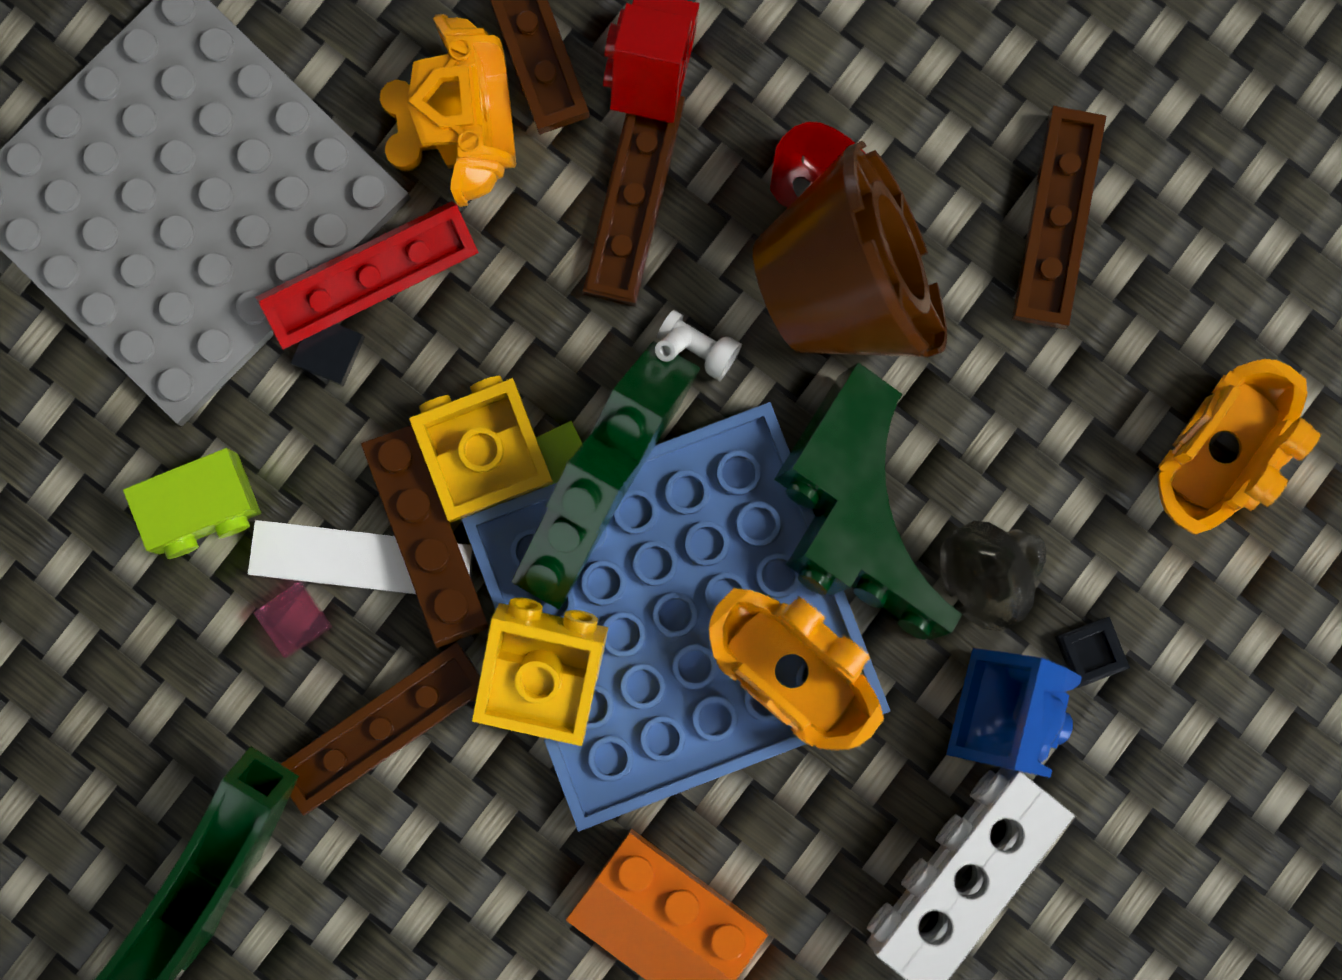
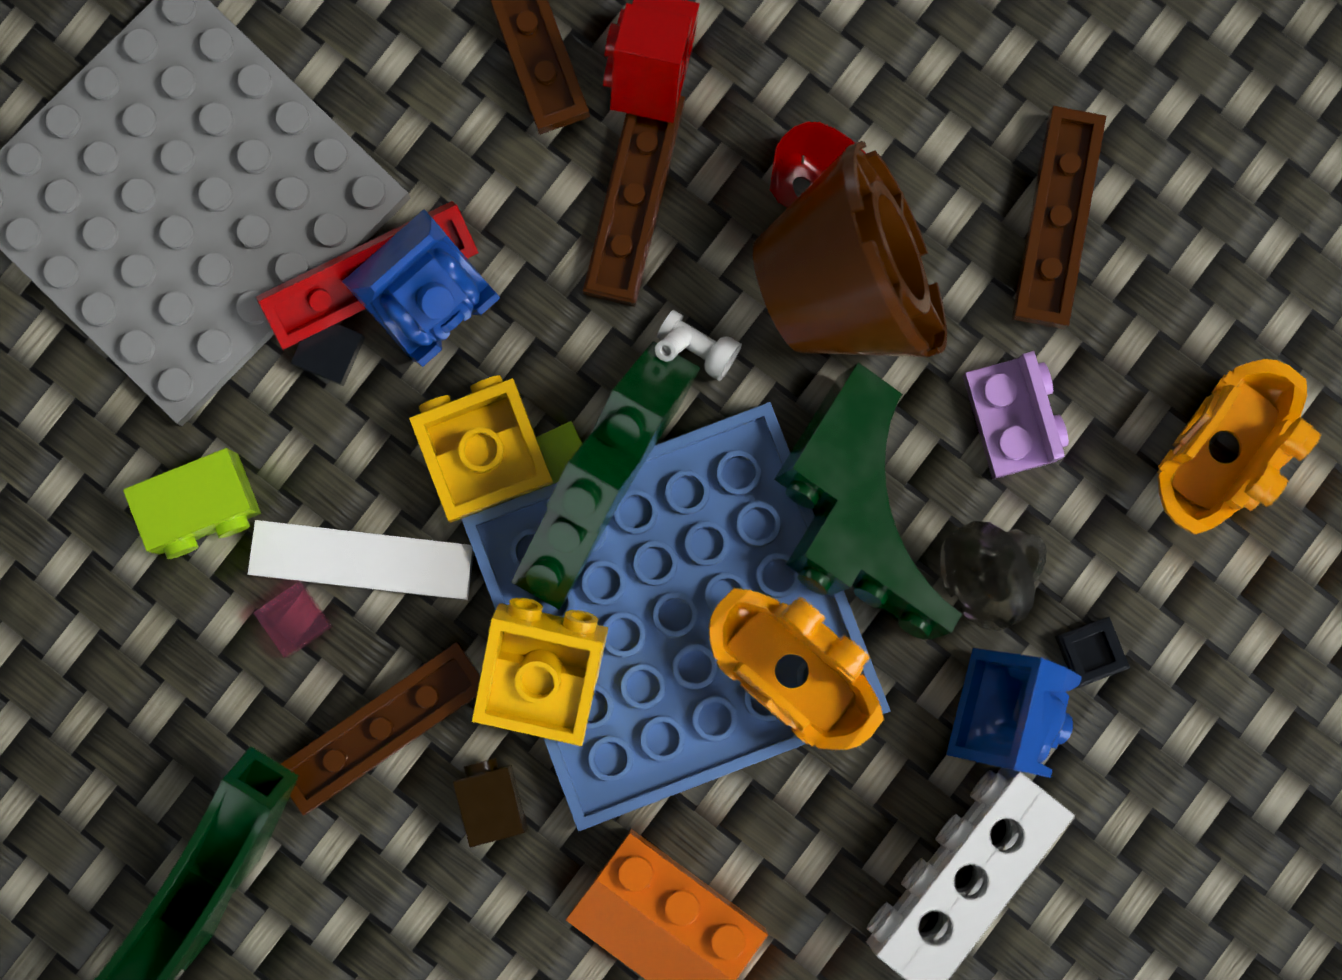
(420, 288): none -> blue brick
(424, 537): reddish brown plate -> none
(457, 107): light orange piece -> none
(489, 803): none -> dark brown brick
(1016, 415): none -> lavender bracket

